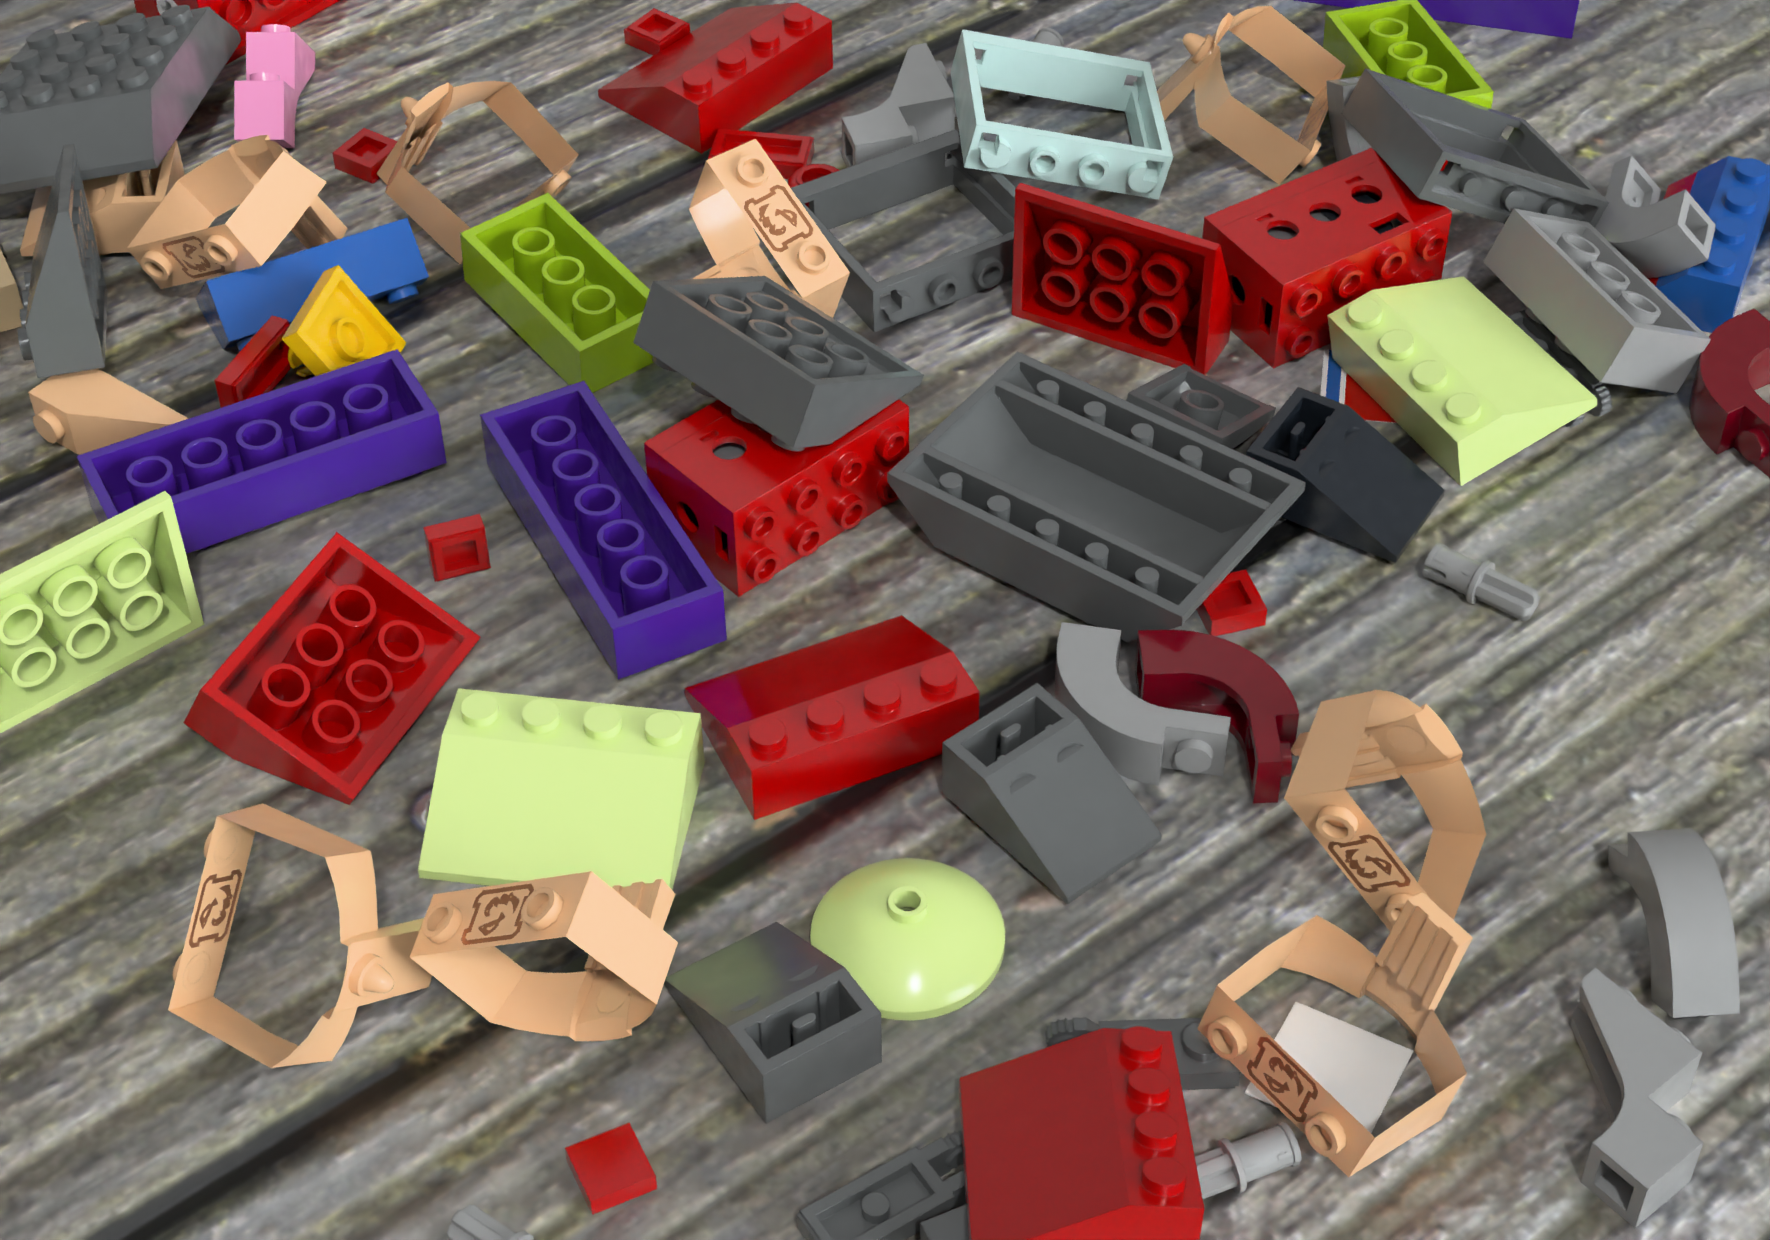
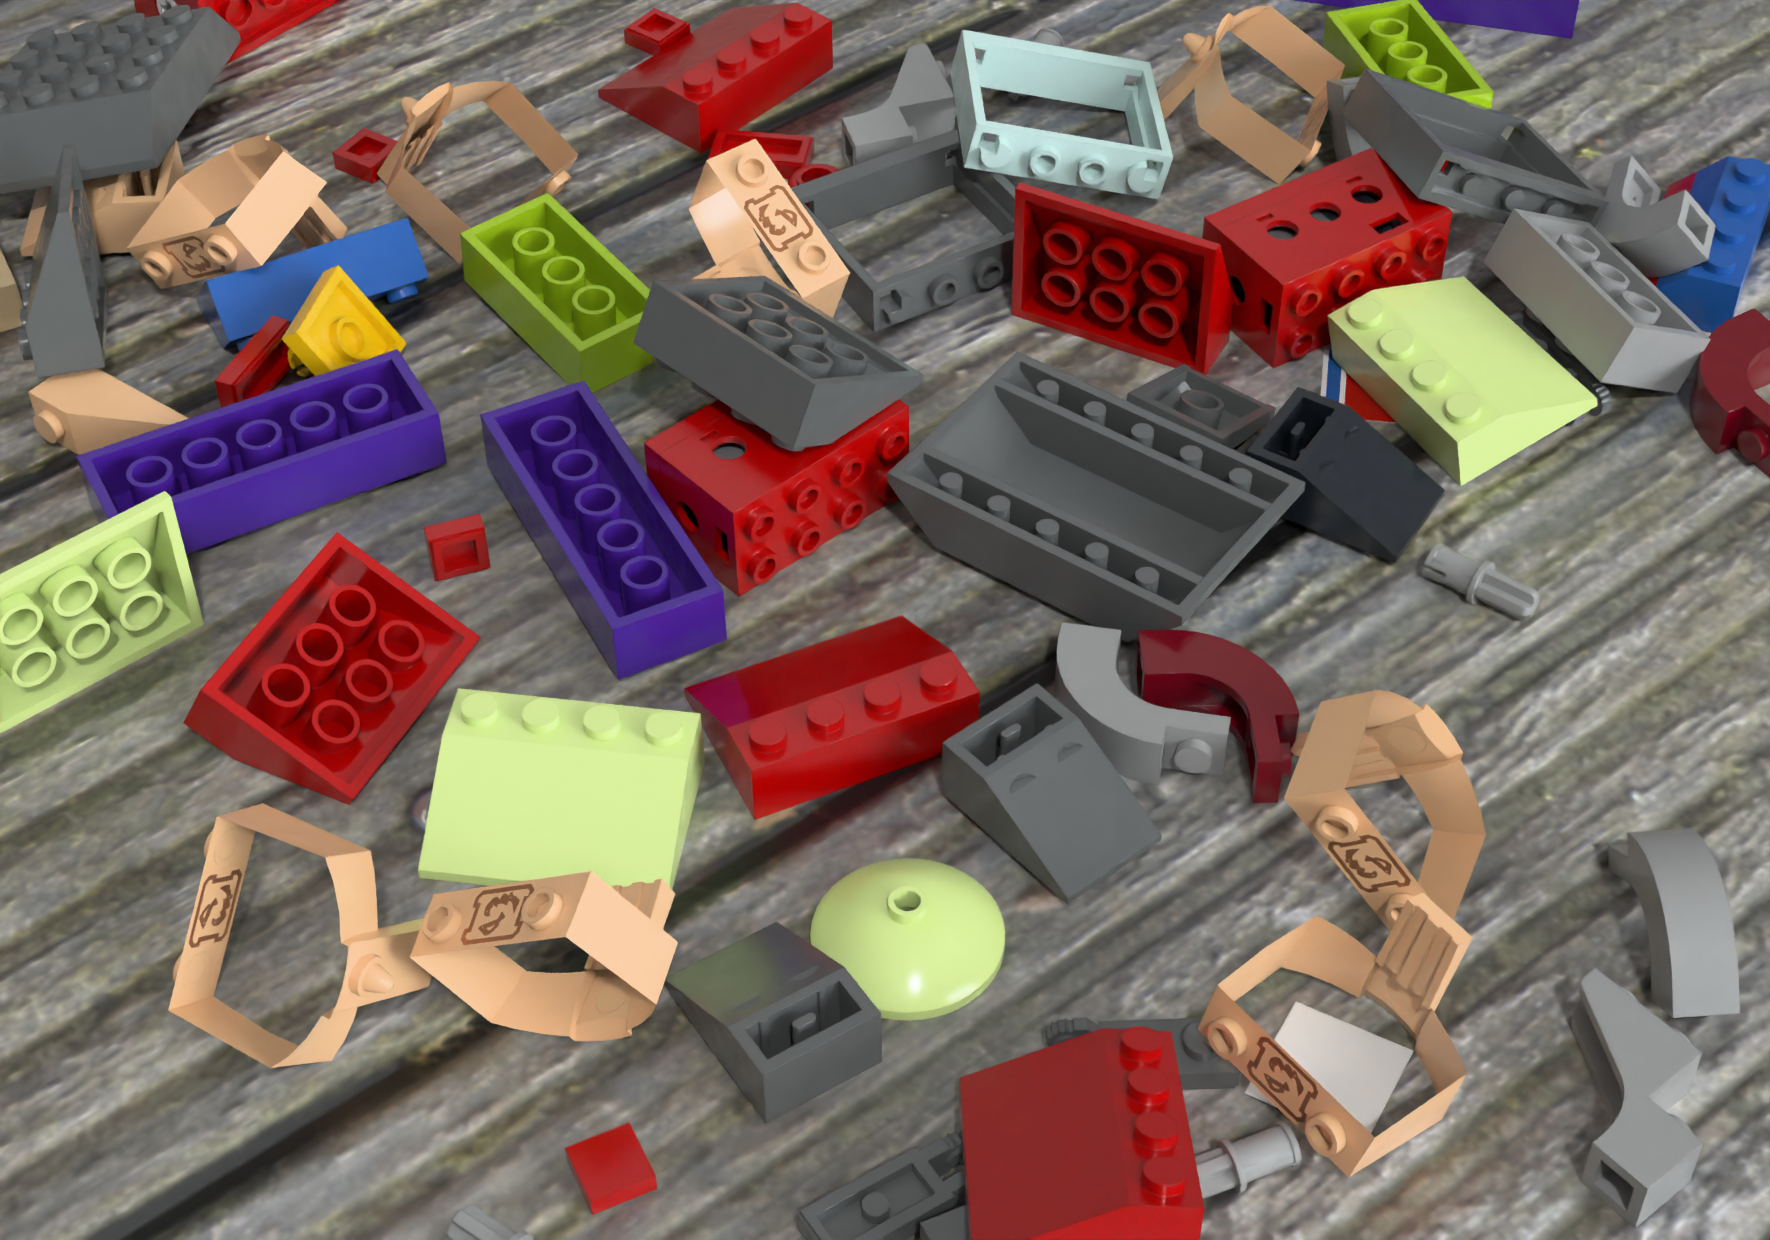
(275, 77): bright pink arch -> none
(1233, 606): red tile -> none

